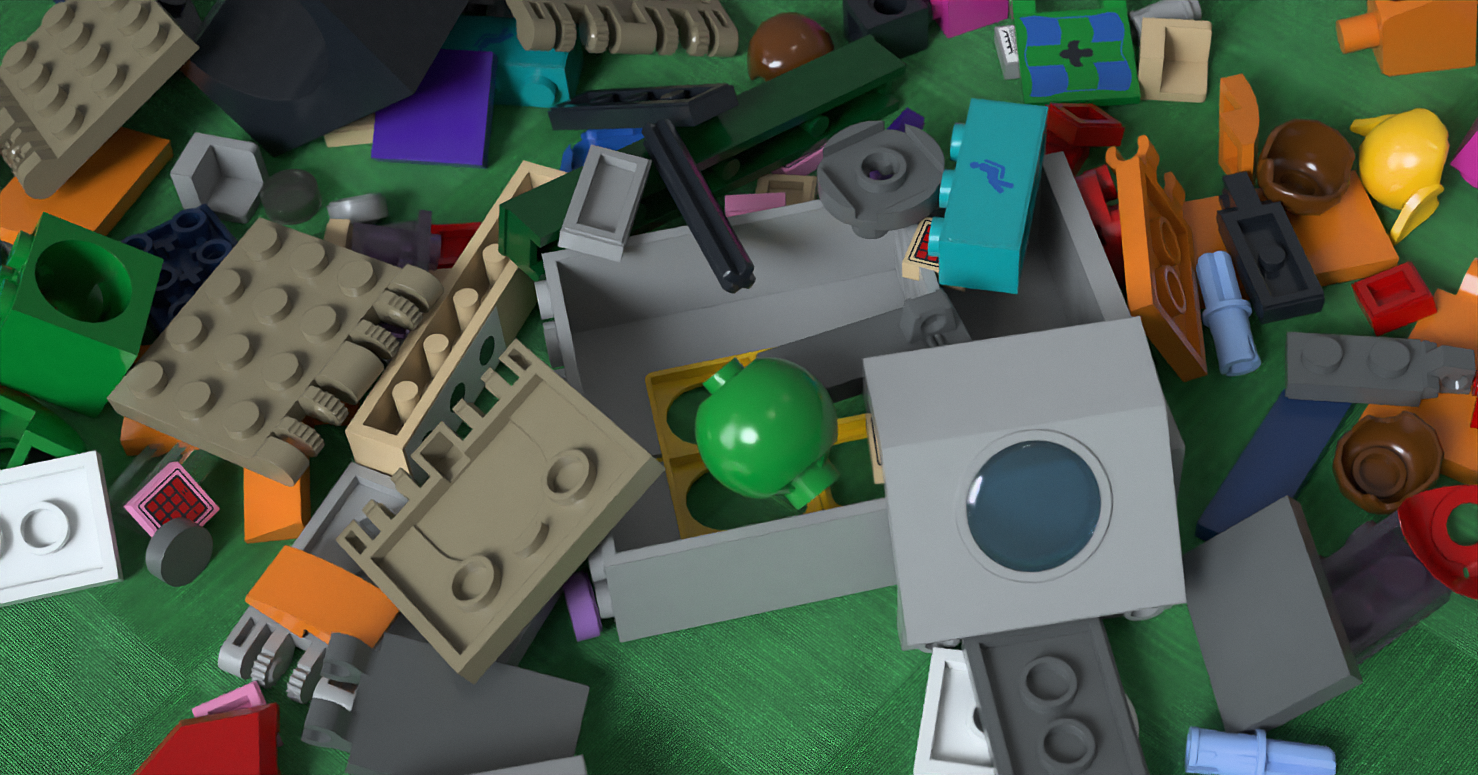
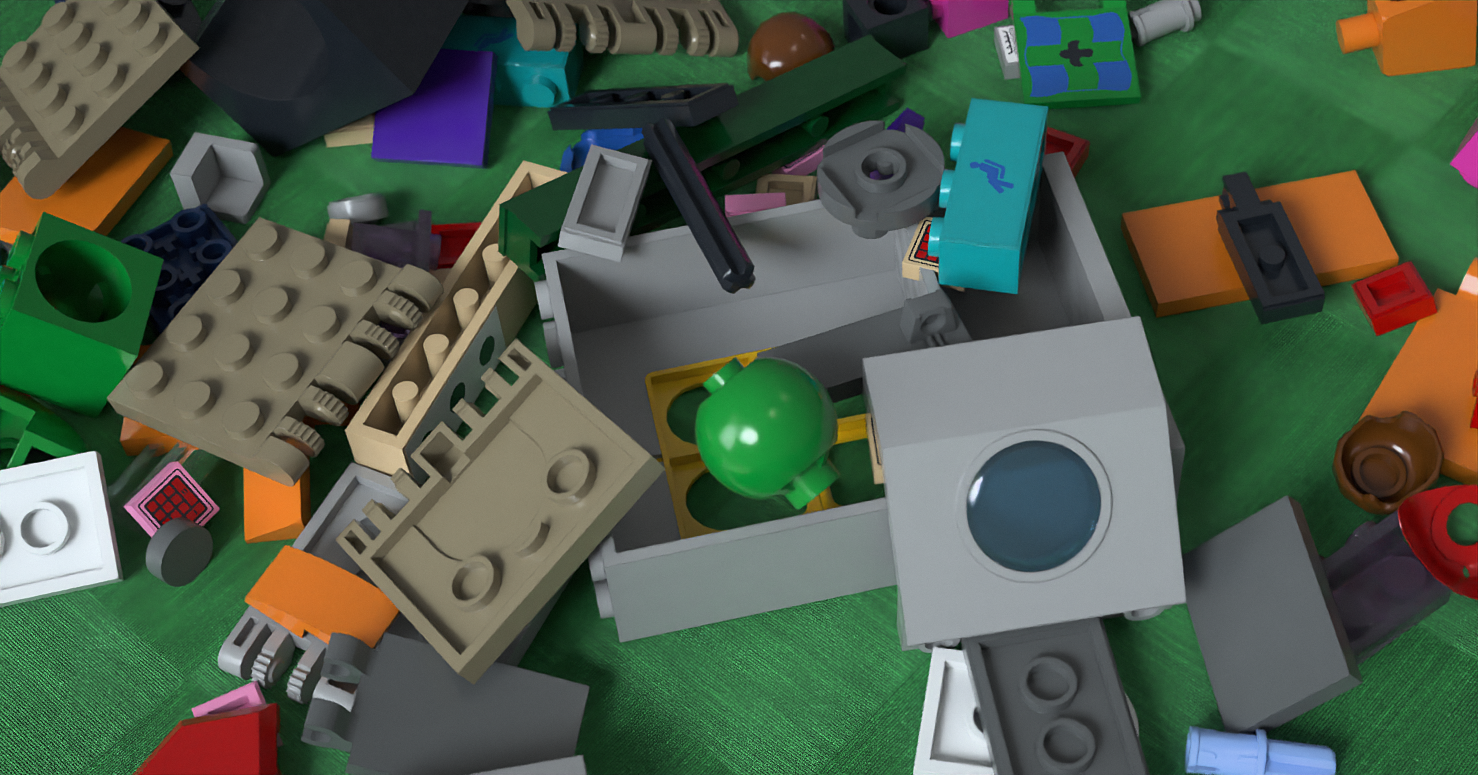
(290, 197): clear smoke tile -> none
(582, 606): medium lavender tile -> none
(1084, 125): red tile -> none
(1097, 191): red plate -> none
(1159, 259): orange tile -> none
(1174, 59): tan panel -> none
(1227, 314): light blue axle -> none
(1238, 127): orange slope -> none
(1275, 461): dark blue tile -> none
(1305, 166): reddish brown hair -> none
(1373, 369): dark grey hinge -> none
(1403, 164): yellow piece -> none

